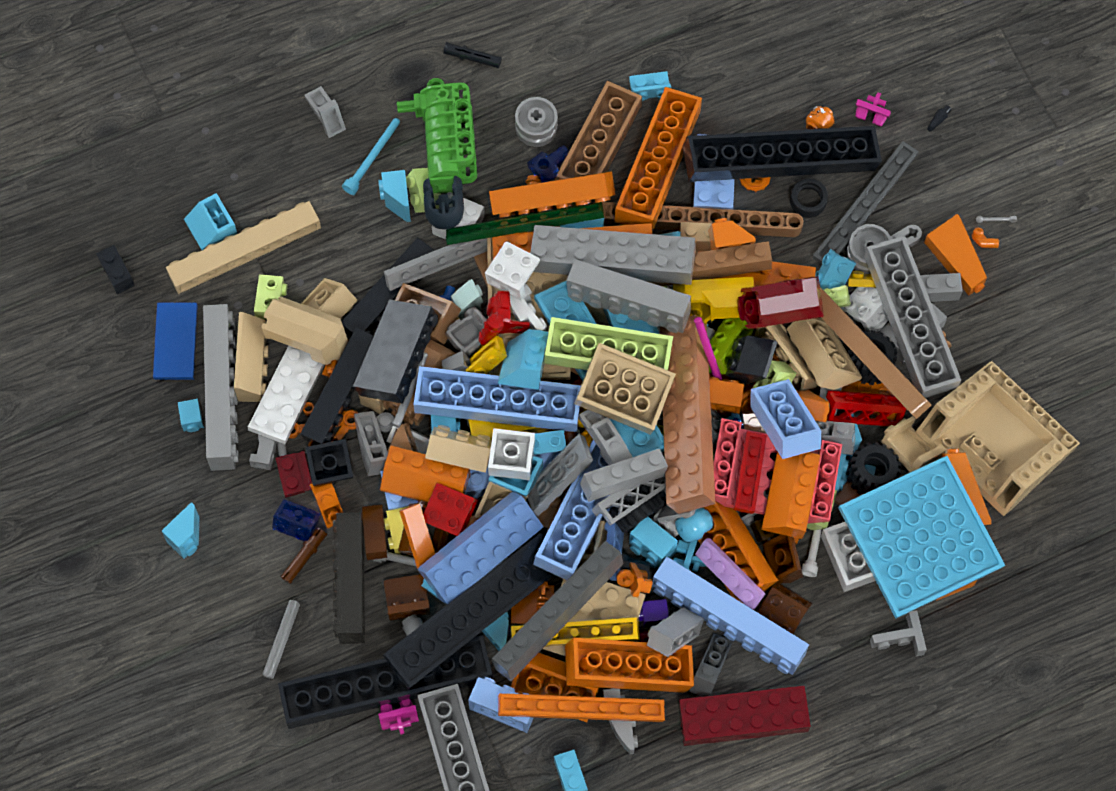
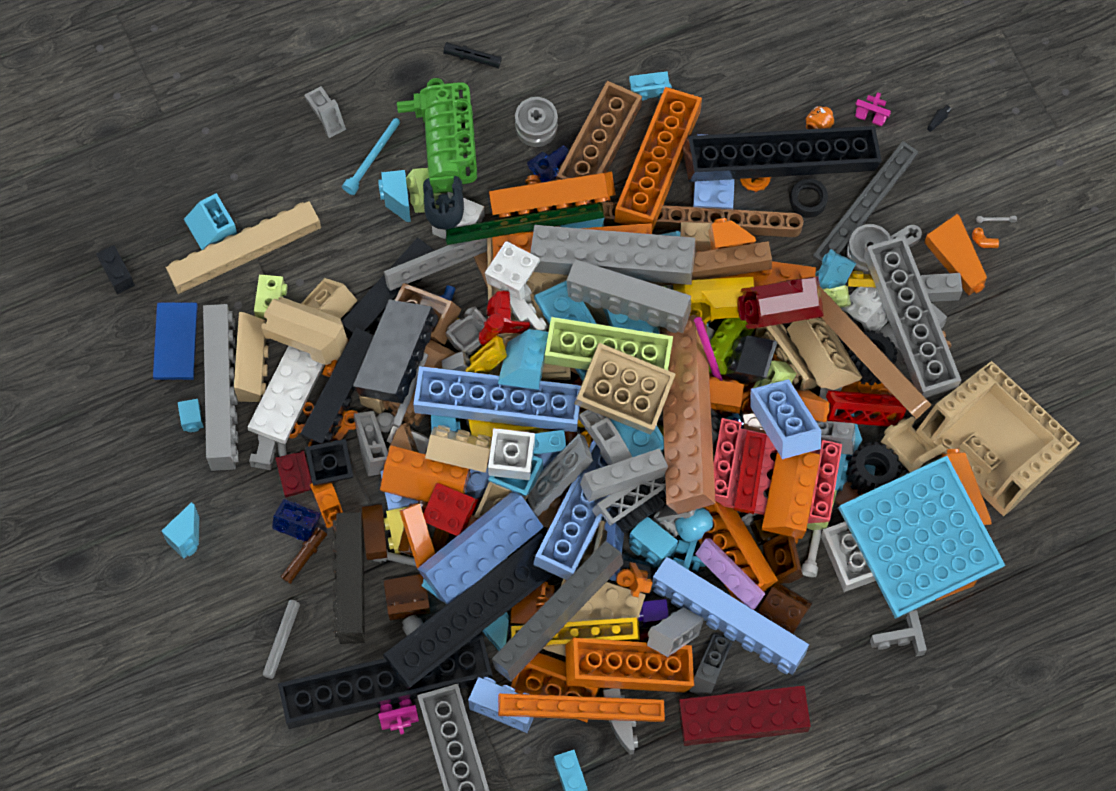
(467, 297): light aqua slope -> none

